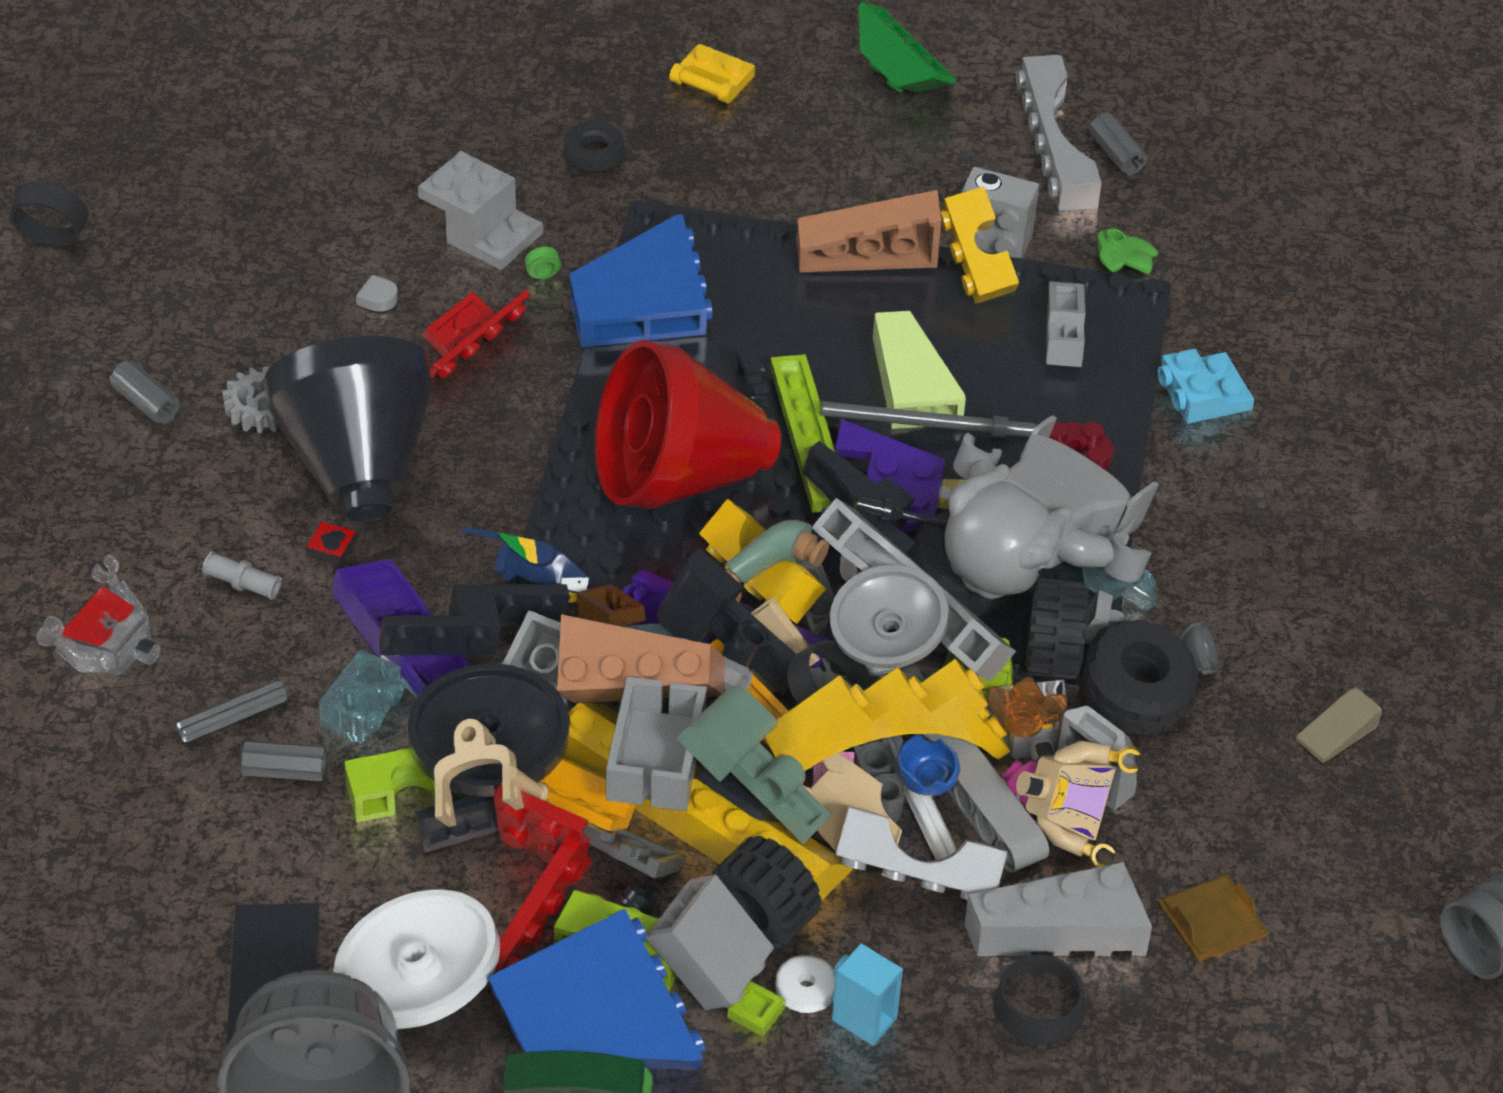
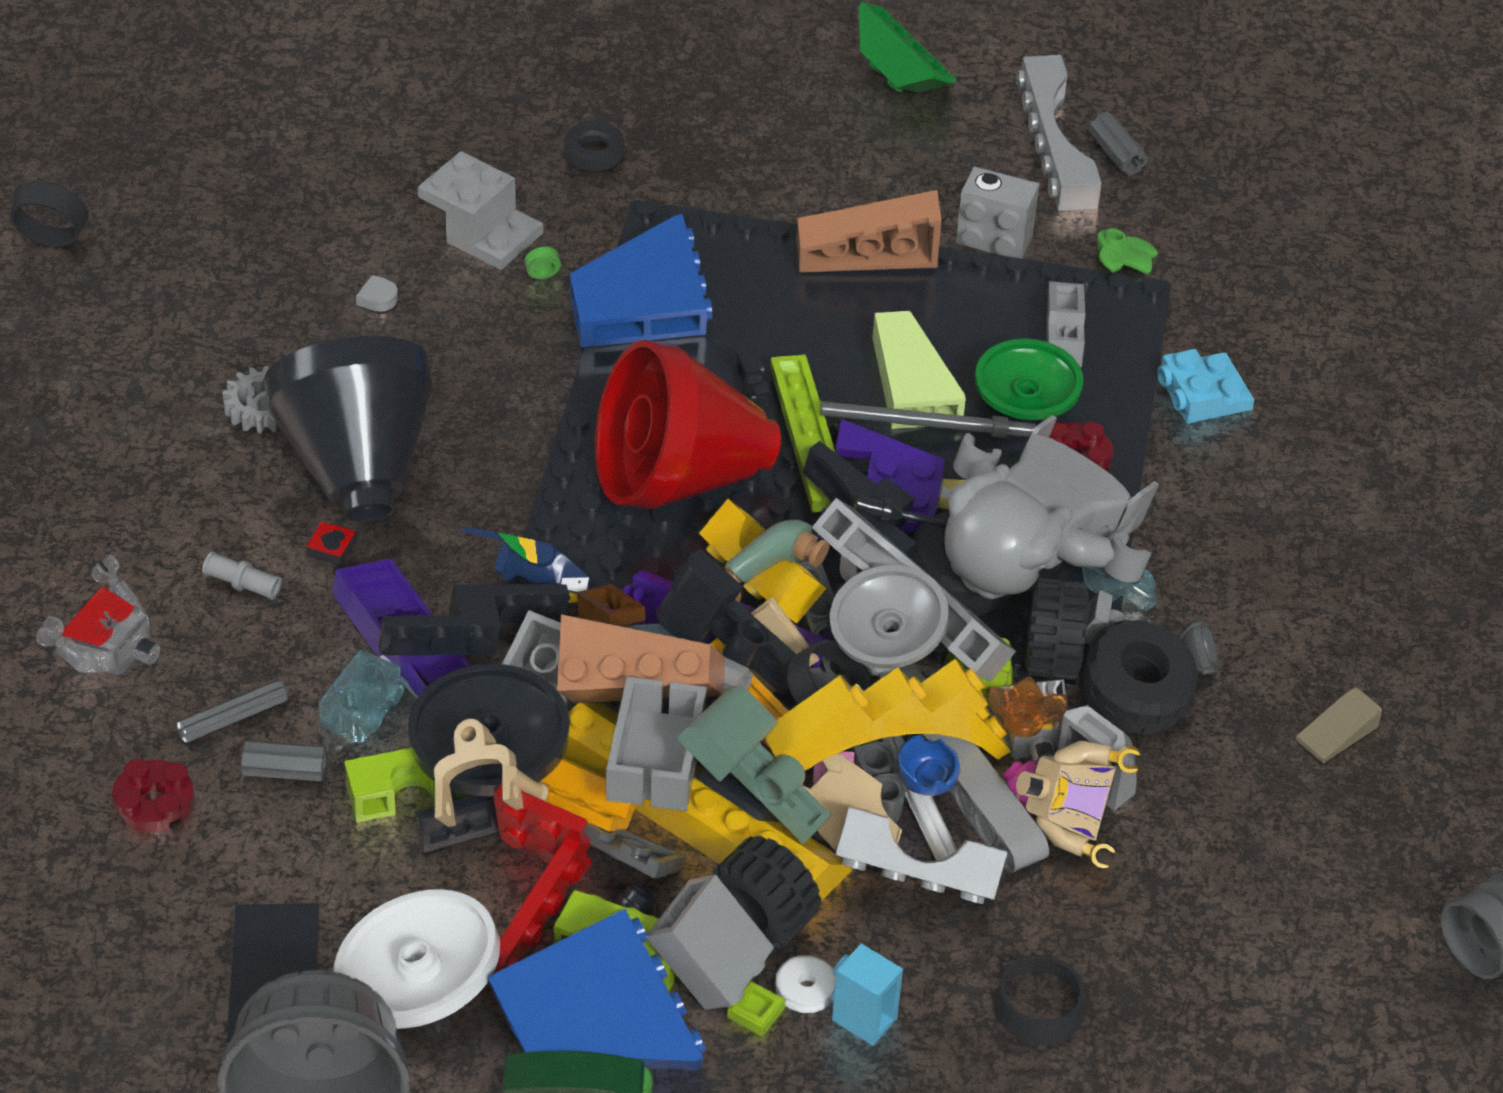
(144, 392): dark grey axle -> none
(147, 776): none -> dark red plate
(465, 326): red bracket -> none
(713, 73): yellow plate -> none
(985, 274): yellow arch -> none
(1029, 379): none -> green dish
(1060, 915): light grey wedge -> none
(1213, 917): pearl gold piece -> none

